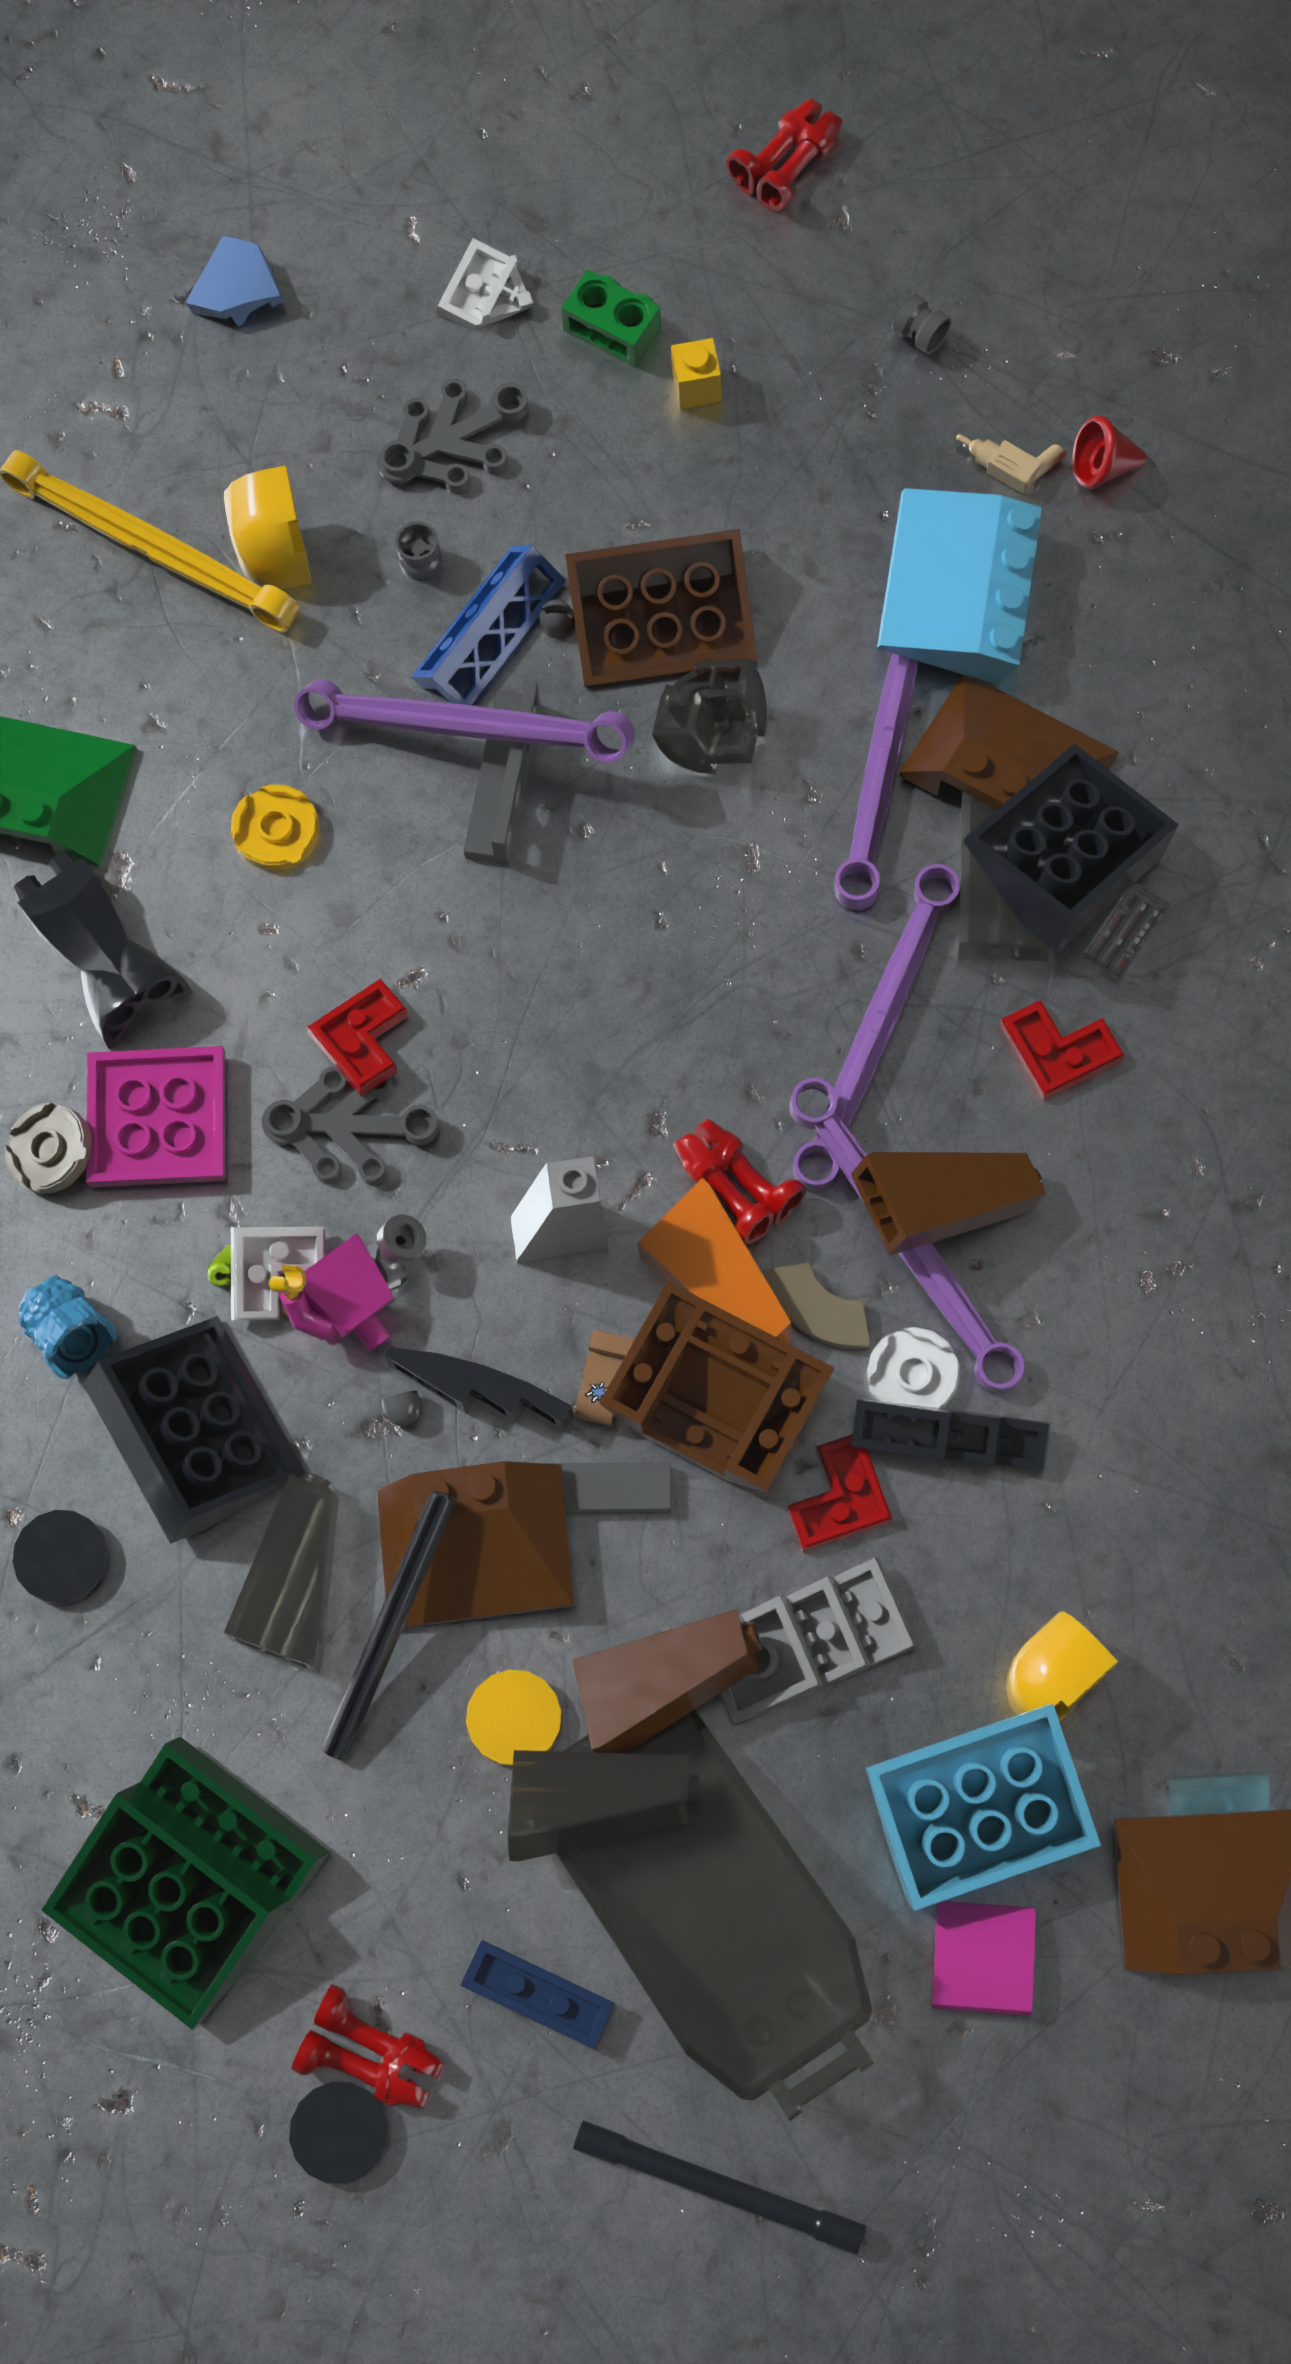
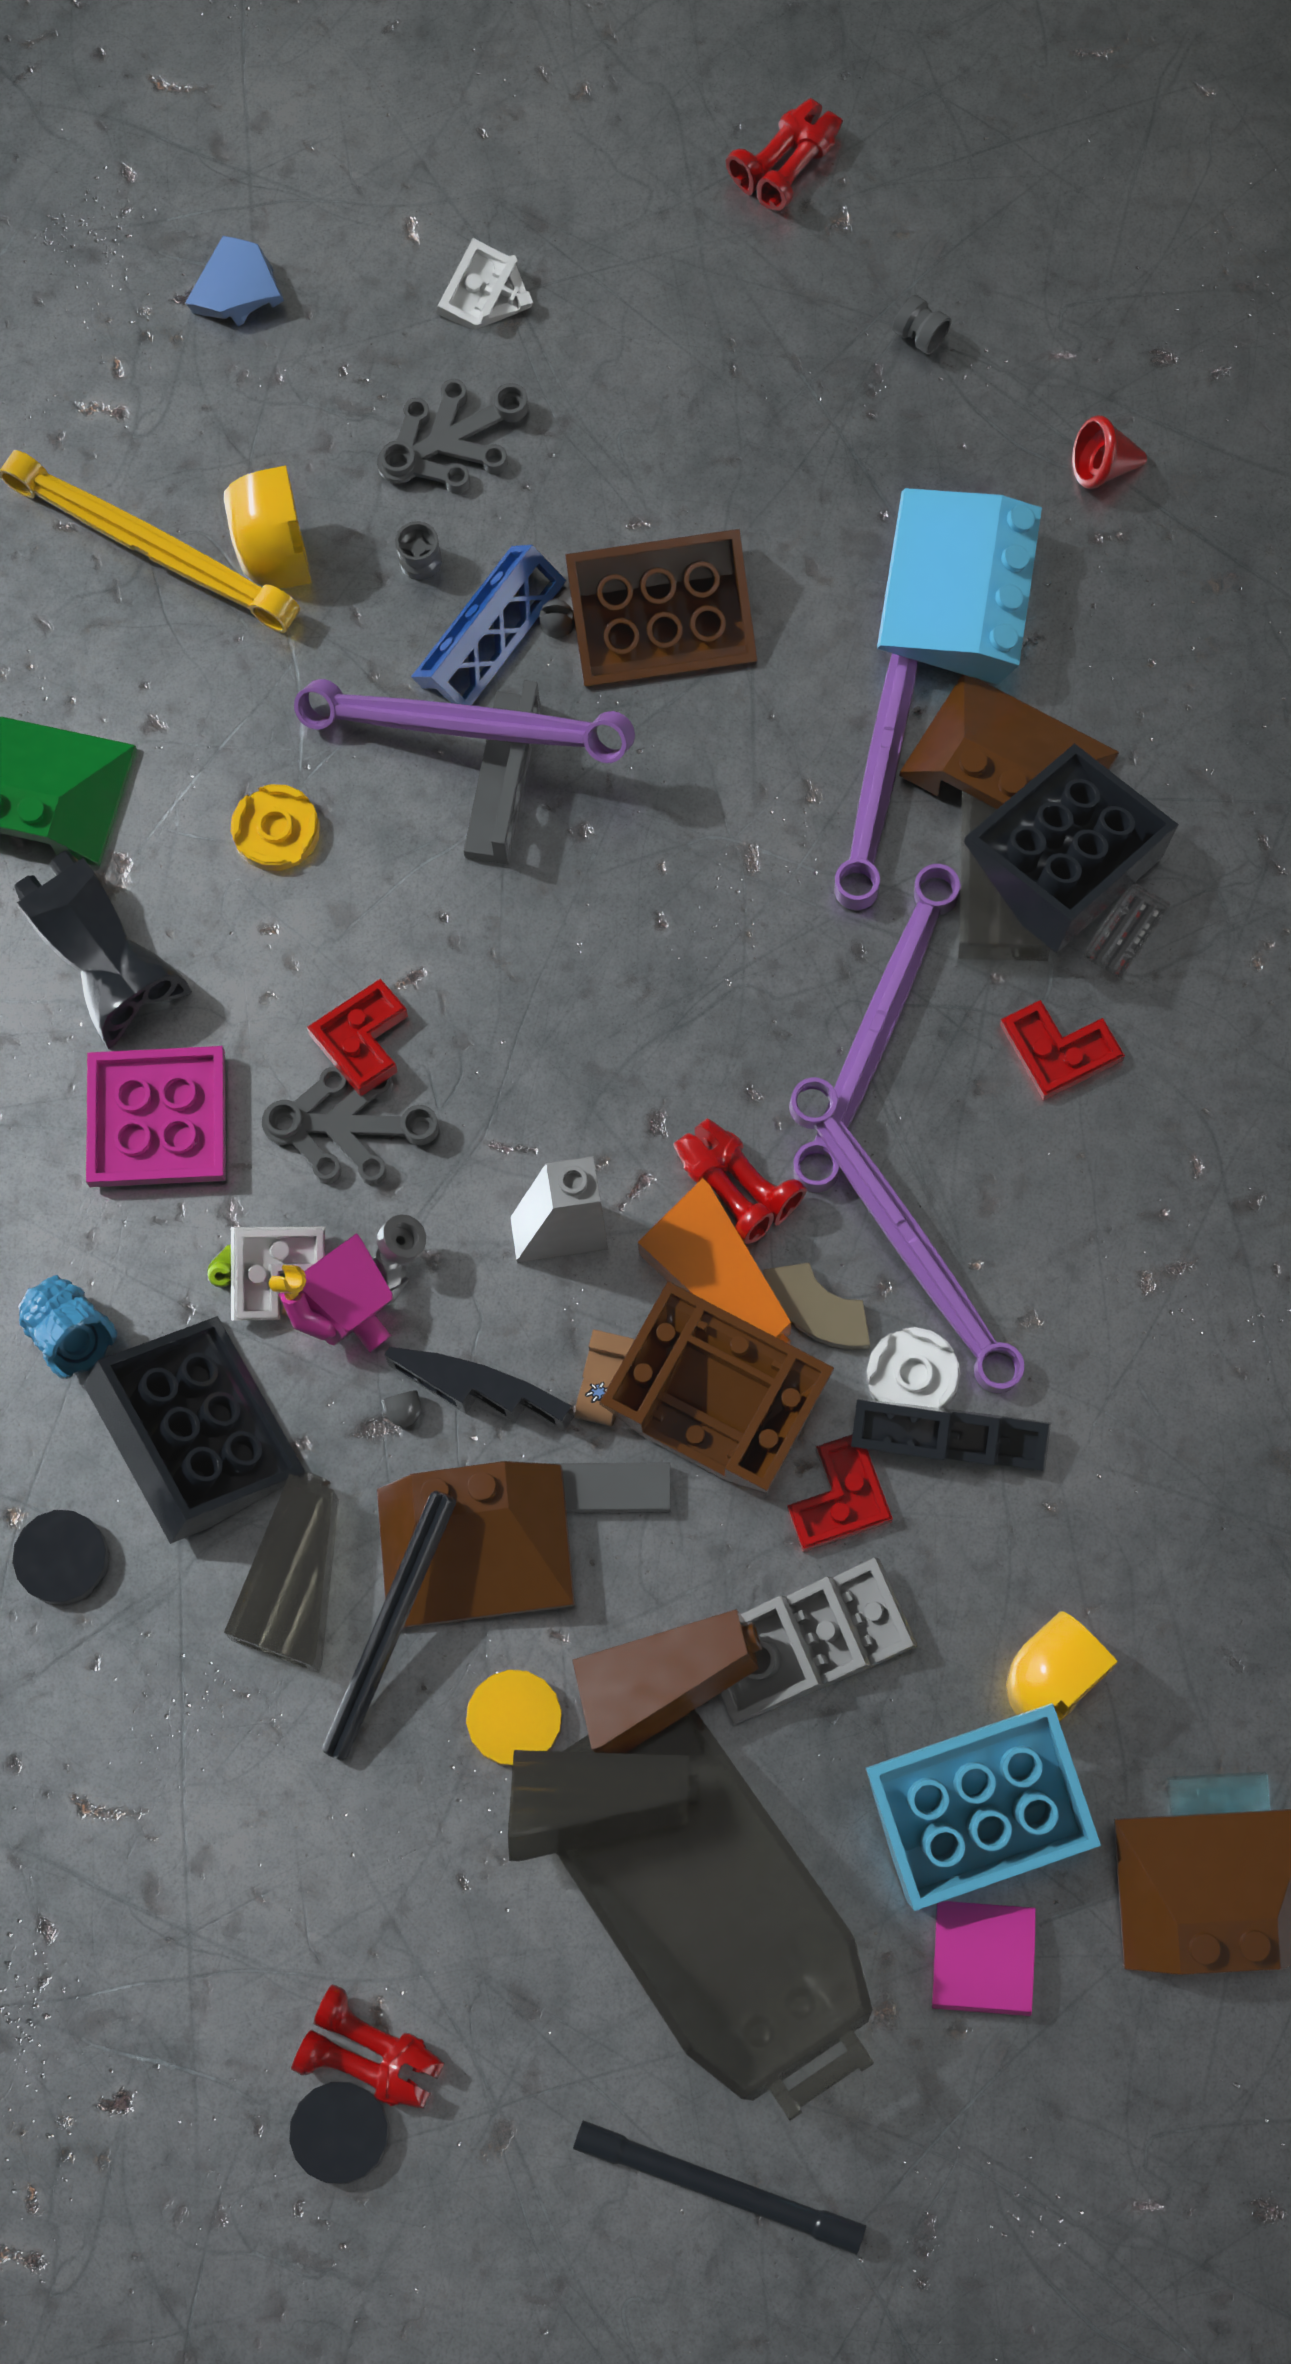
(48, 1148): tile -> none
(184, 1881): dark green slope -> none
(538, 1994): dark blue plate -> none
(605, 325): green brick -> none
(696, 373): yellow brick -> none
(712, 715): clear smoke brick -> none
(943, 1194): reddish brown slope -> none
(1011, 463): tan piece -> none

